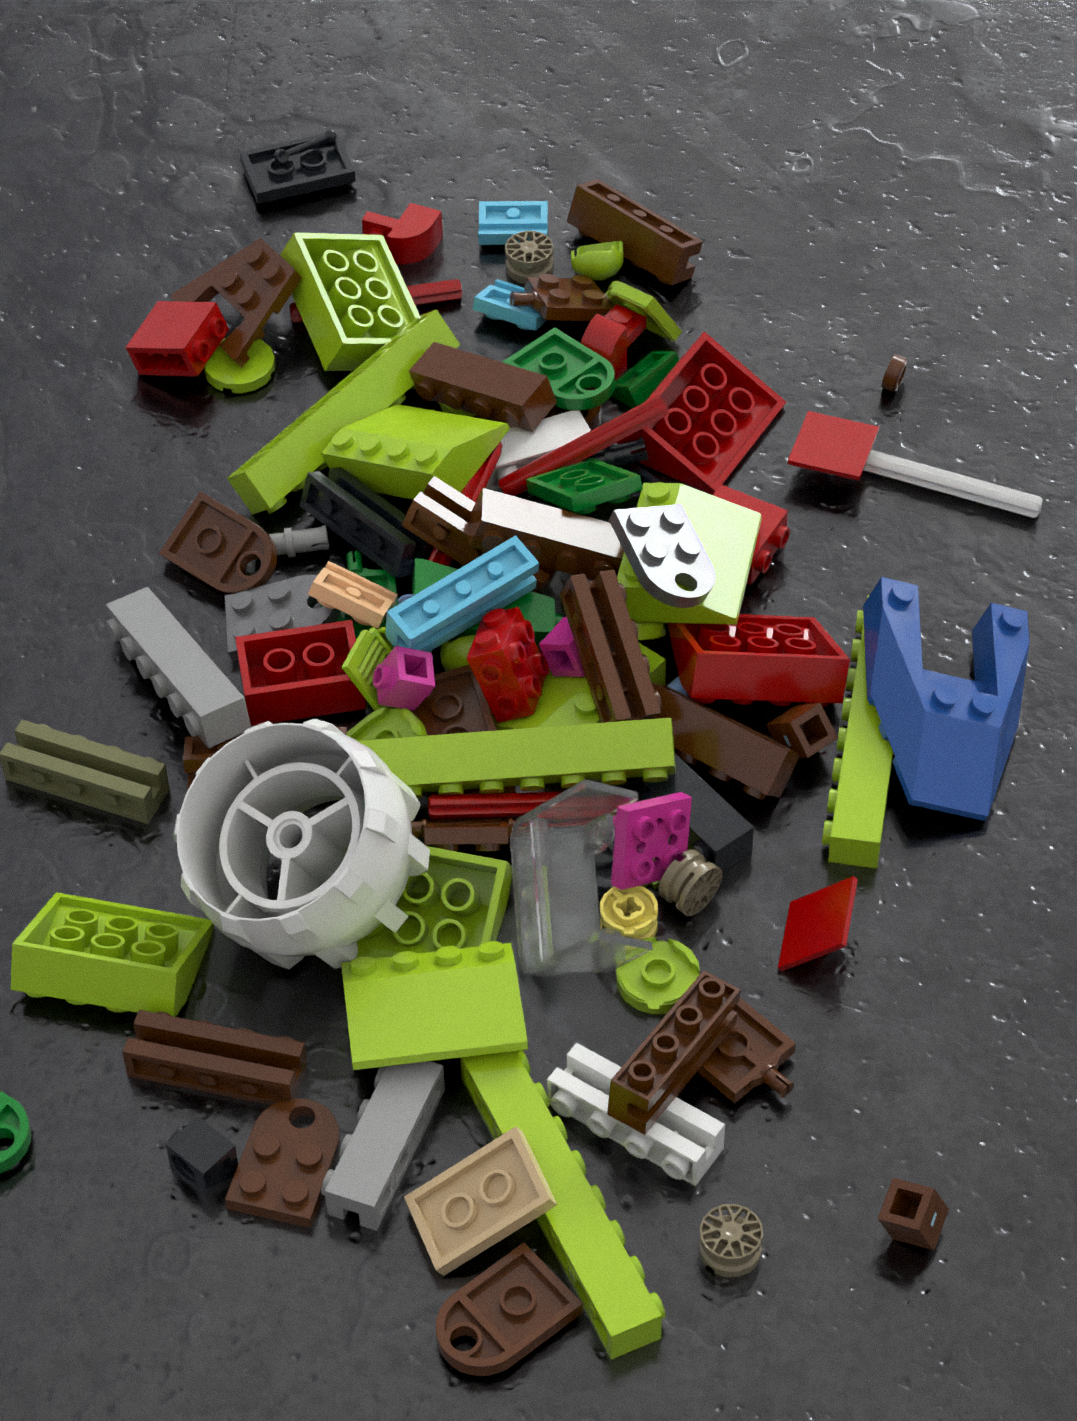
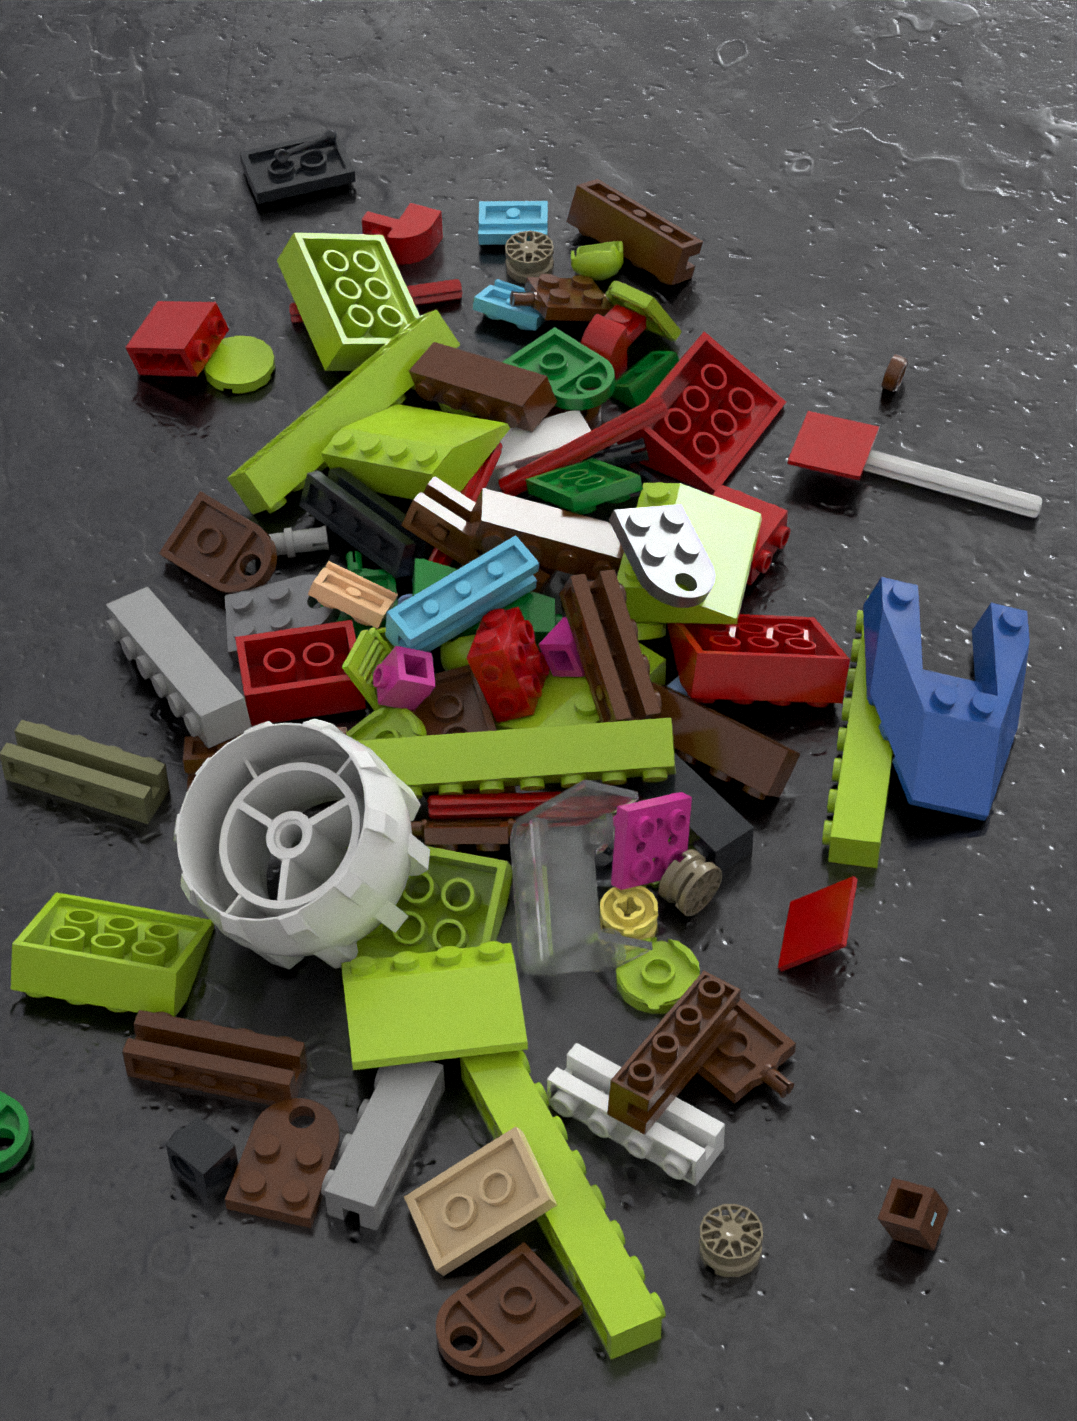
(254, 284): reddish brown wing -> none
(803, 729): reddish brown brick -> none

